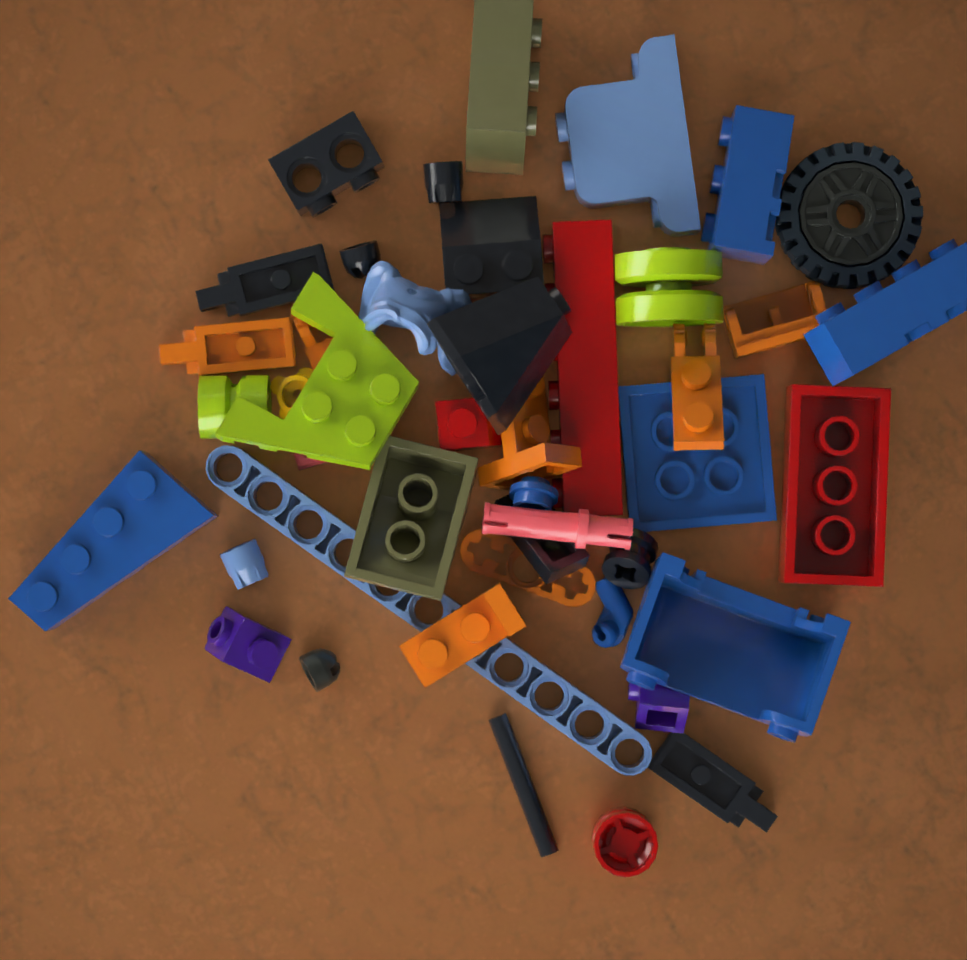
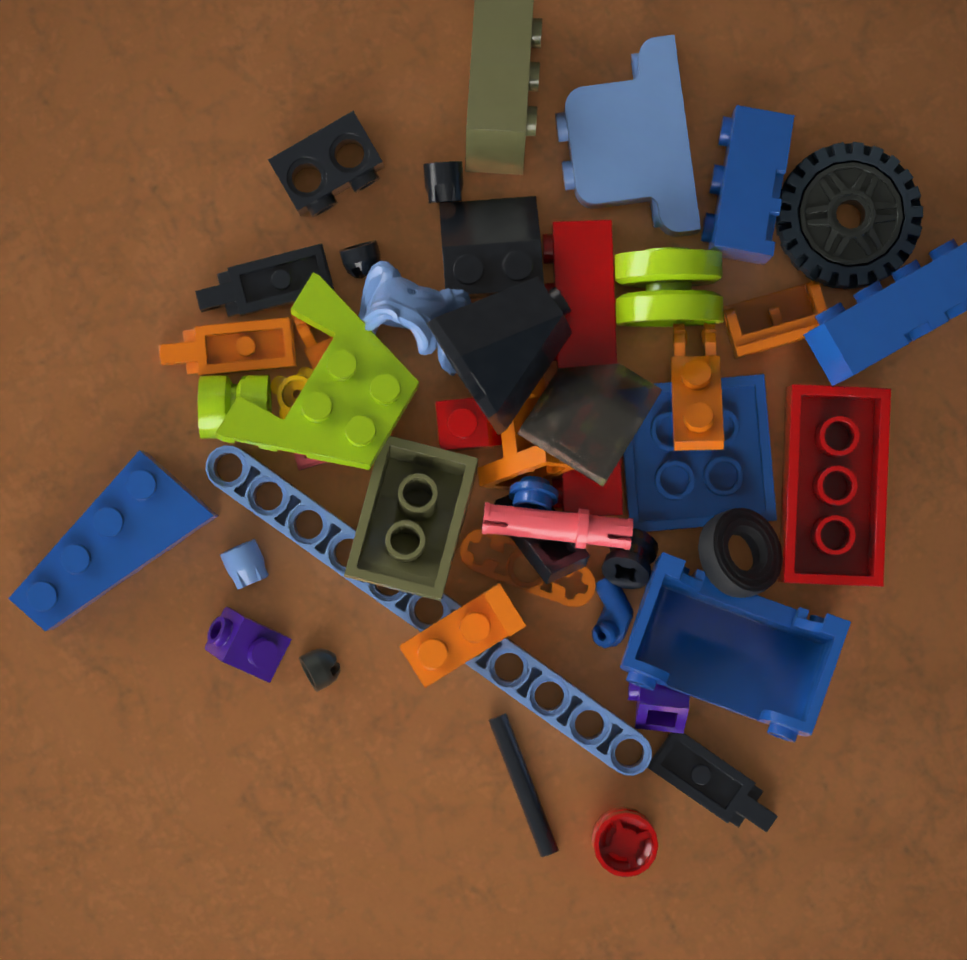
(590, 416): none -> clear smoke slope
(763, 545): none -> black tyre

